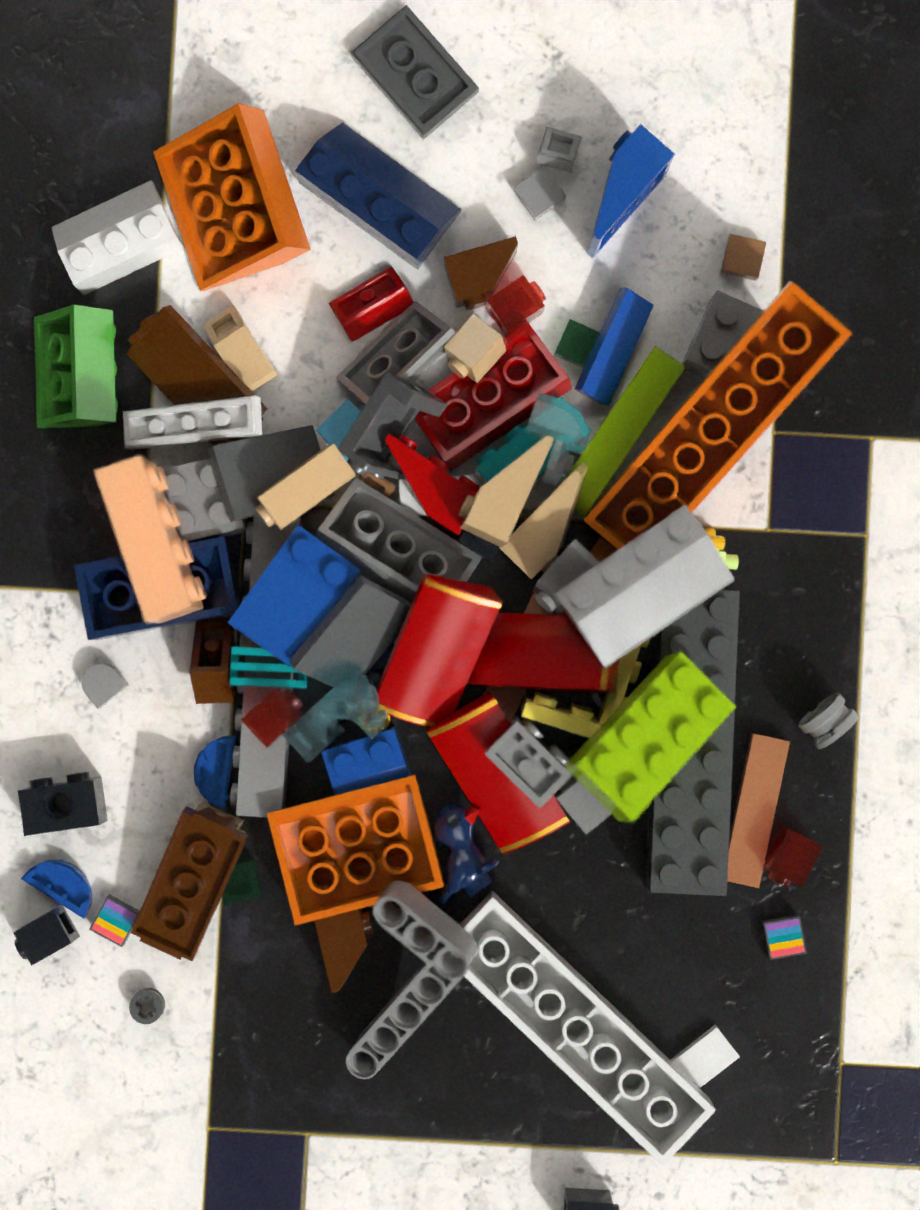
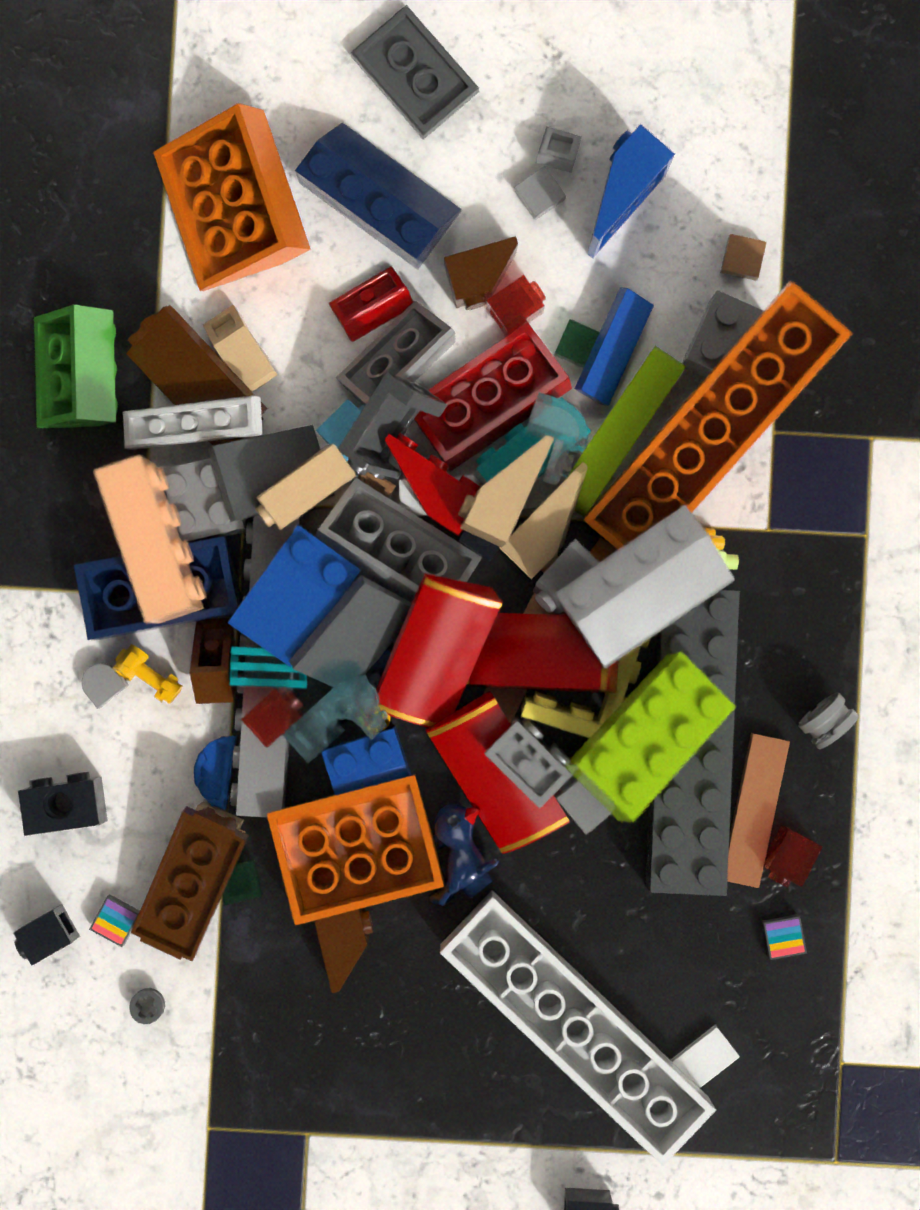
(62, 883): blue tile -> none
(116, 238): white slope -> none
(132, 663): none -> yellow bar
(418, 989): light grey beam -> none
(474, 349): tan brick -> none

